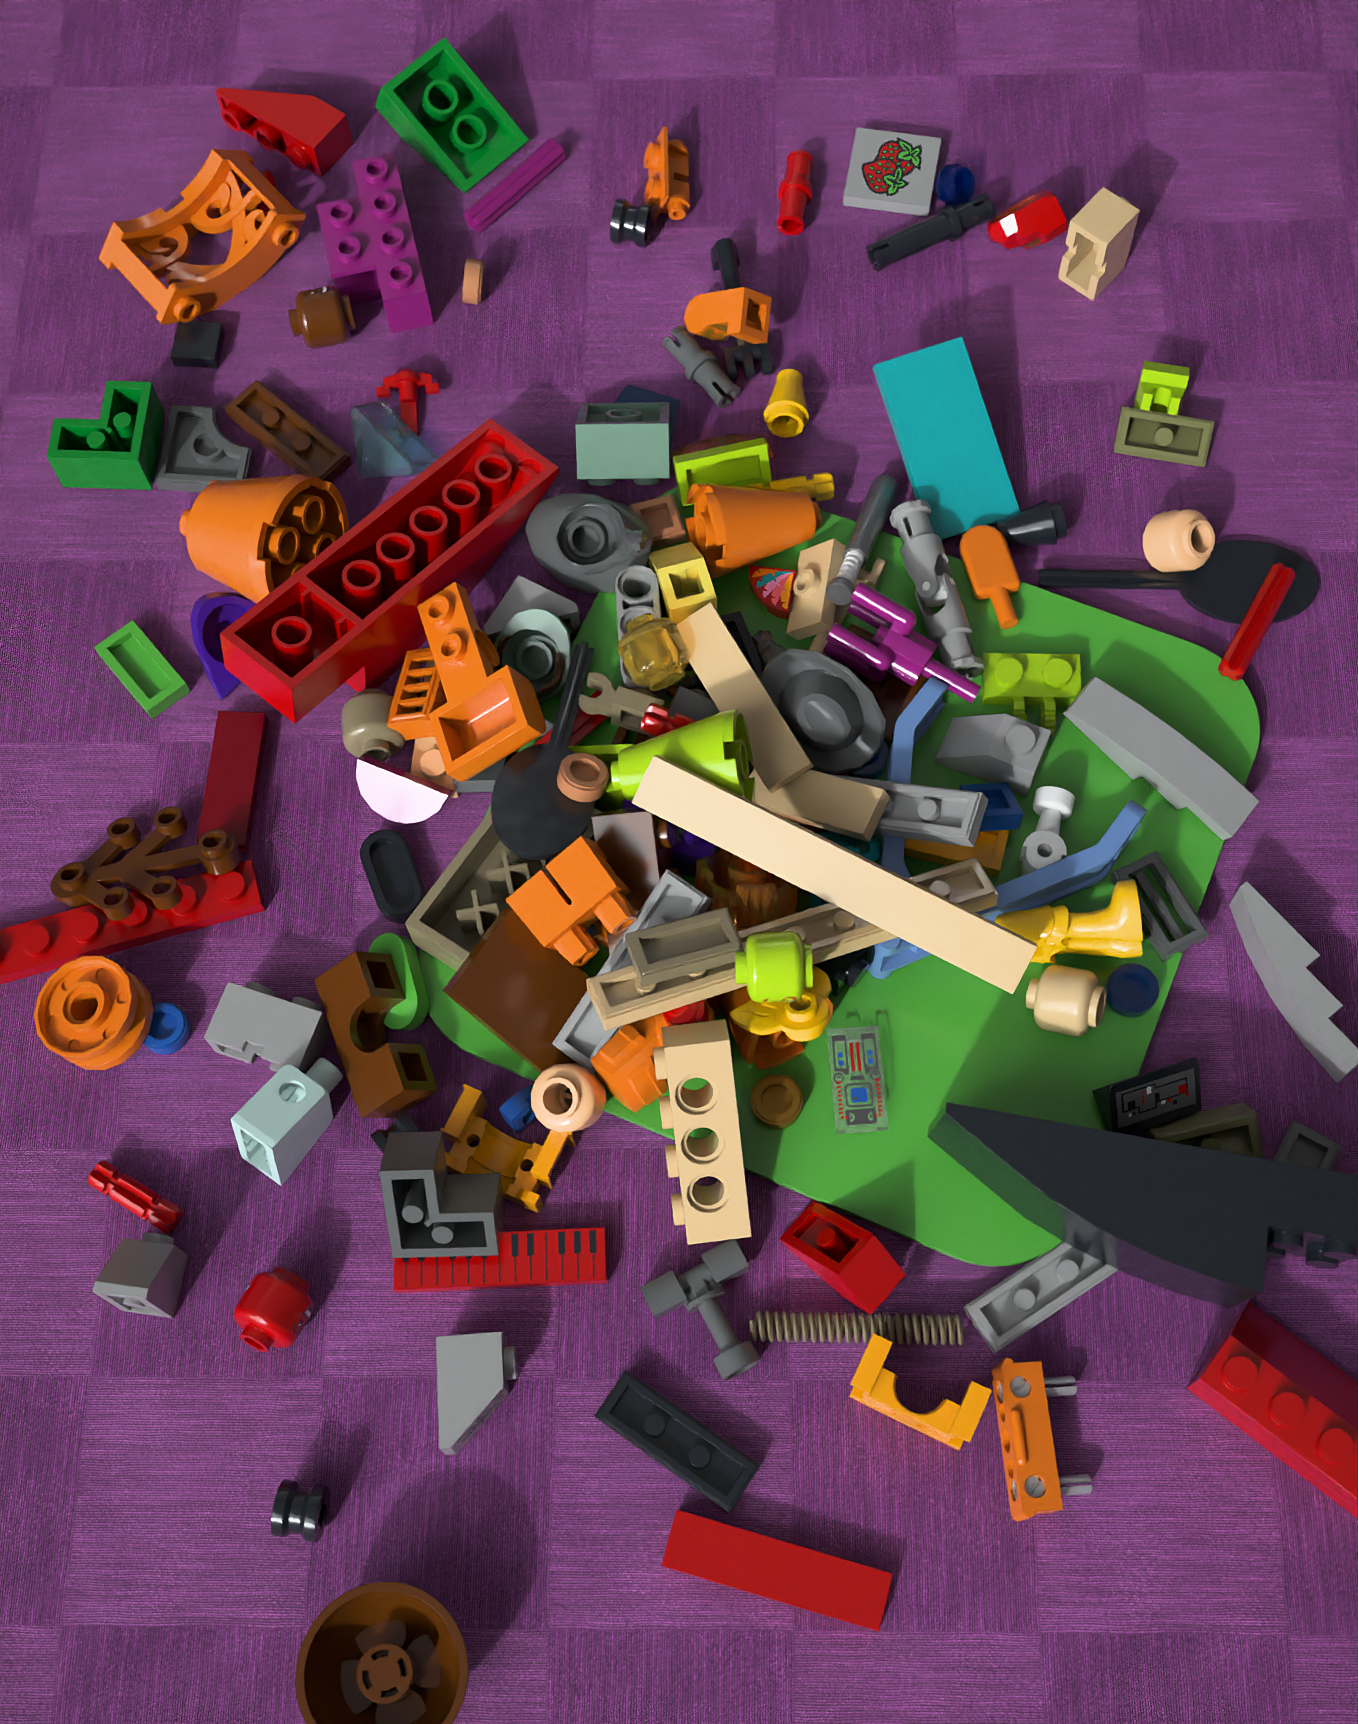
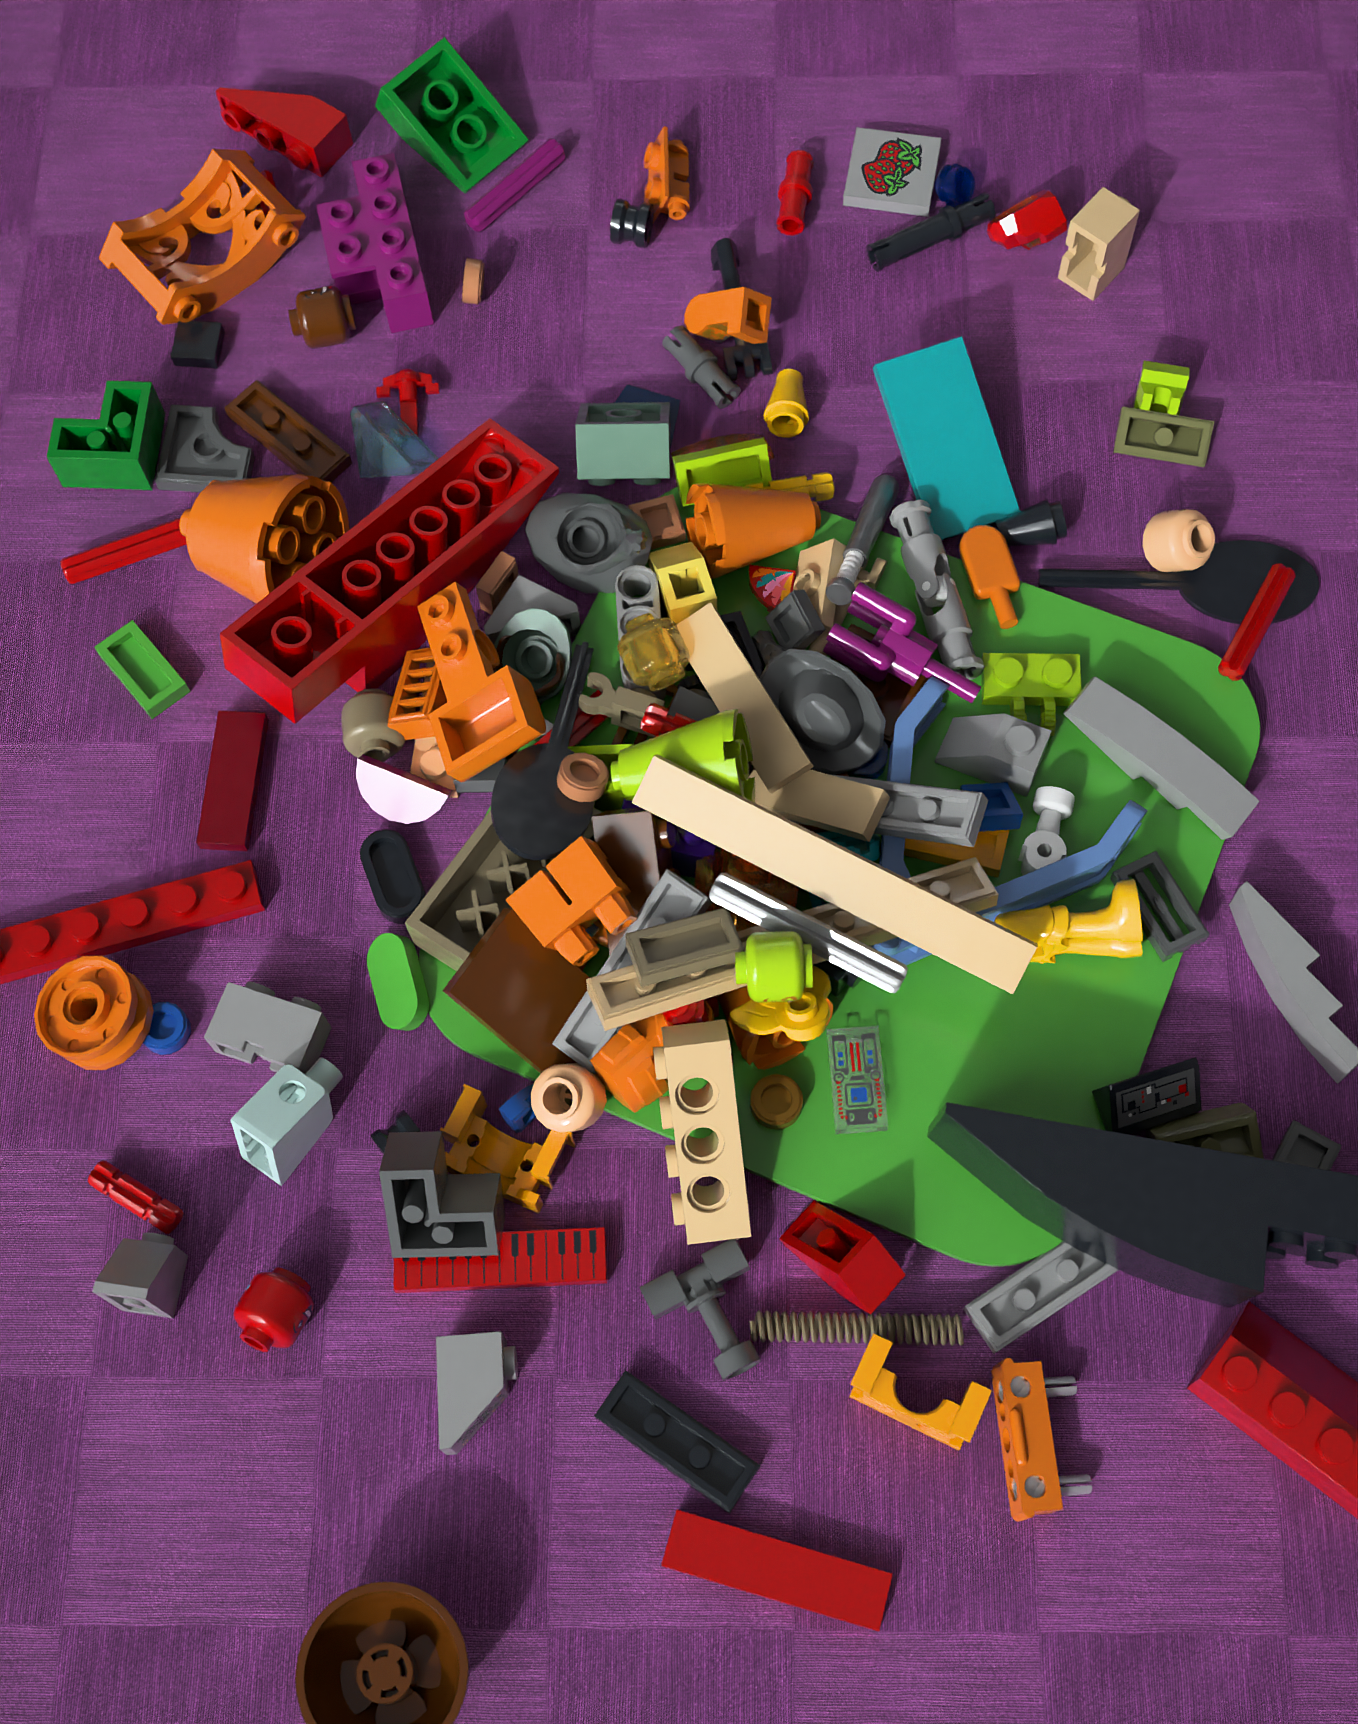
(82, 882): reddish brown plant -> none
(123, 551): none -> red axle
(208, 619): dark purple piece -> none
(300, 1510): black wheel -> none
(356, 1002): reddish brown arch -> none
(496, 582): none -> nougat tile
(795, 621): none -> dark grey tile
(824, 939): none -> light grey axle
(1066, 1000): tan head -> none
(1132, 990): clear blue tile -> none

